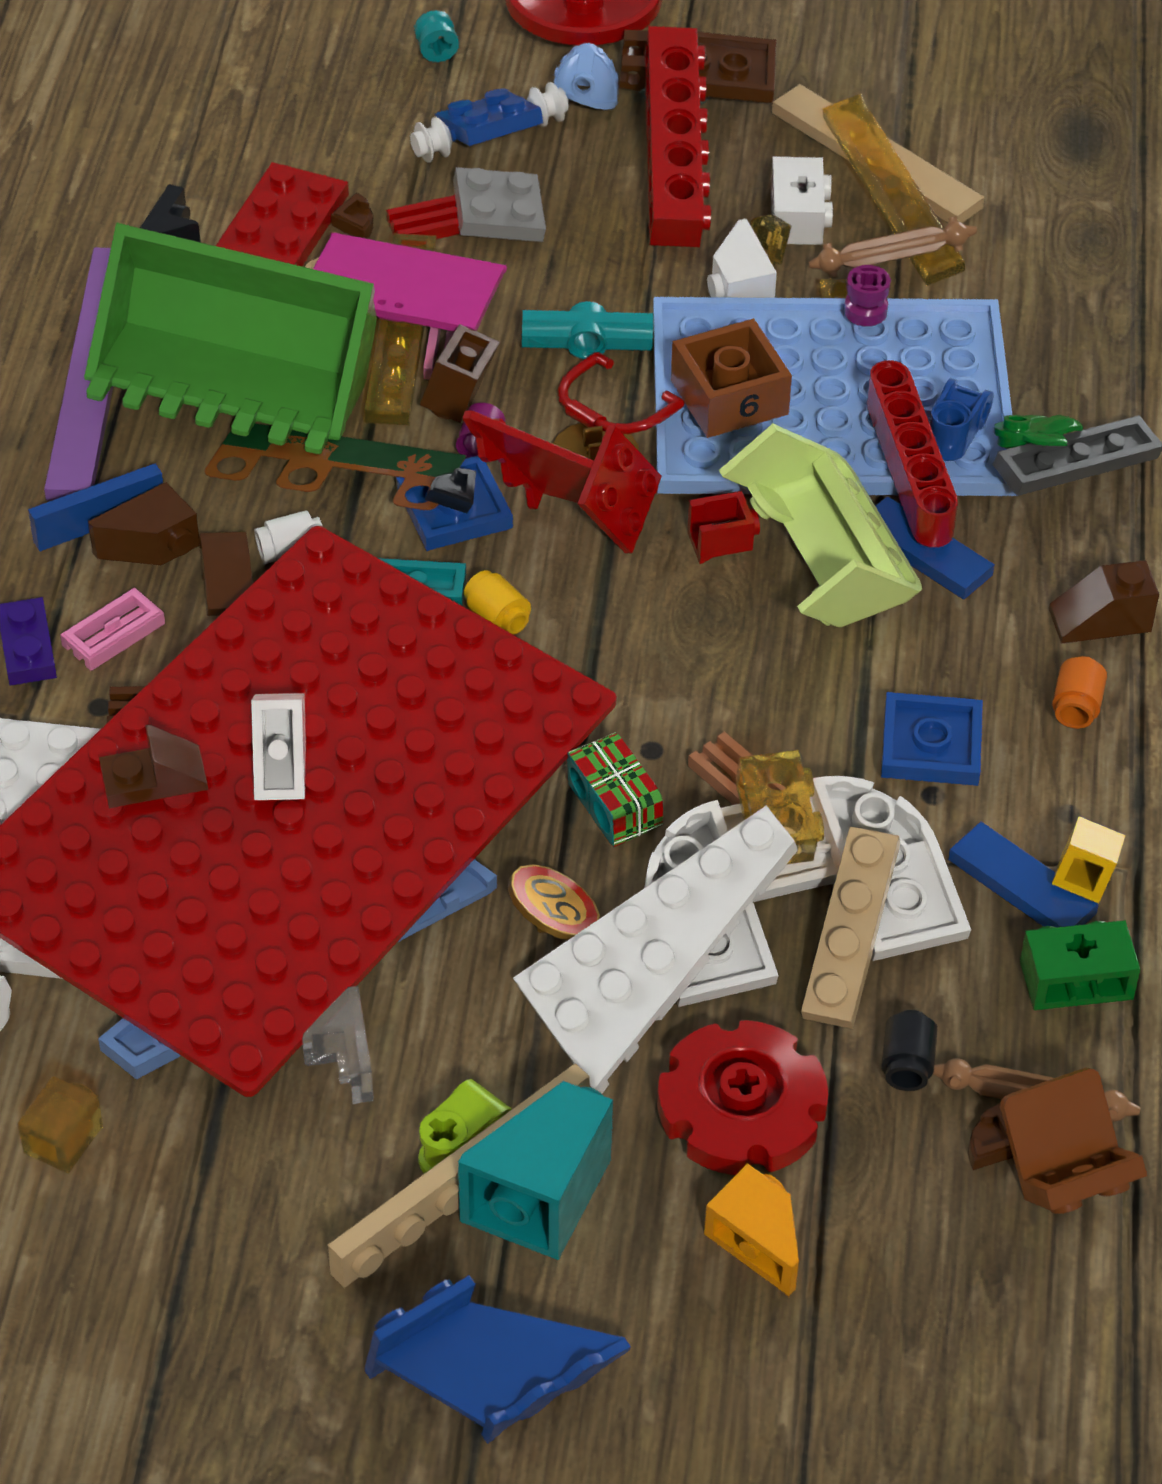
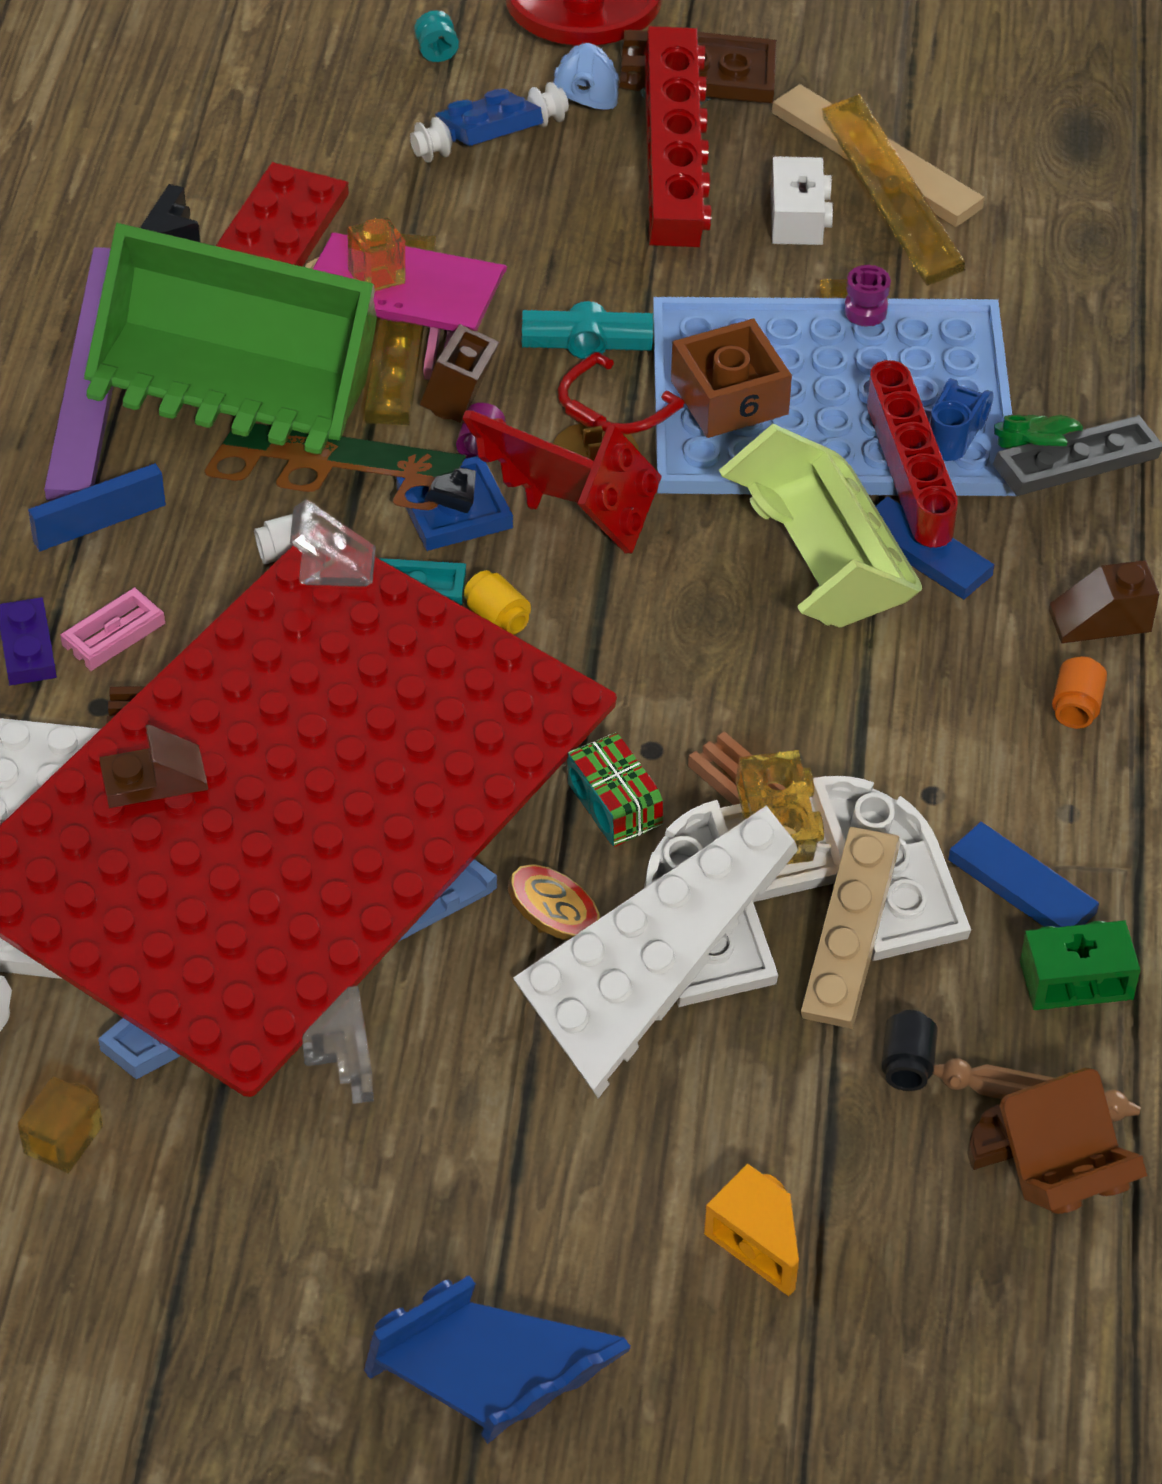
(146, 529): reddish brown slope -> none
(224, 569): reddish brown slope -> none
(279, 746): white slope -> none
(330, 549): none -> clear slope
(354, 217): reddish brown tile -> none
(376, 253): none -> brick
(414, 1208): tan plate -> none
(429, 218): red tile -> none
(457, 1121): lime piece -> none
(499, 204): light grey plate -> none
(539, 1169): teal slope -> none
(721, 525): red window -> none
(742, 266): white slope -> none
(742, 1097): red piece -> none
(772, 235): clear yellow tile -> none
(893, 247): medium nougat wheel -> none
(932, 739): blue plate -> none
(1088, 860): yellow brick -> none

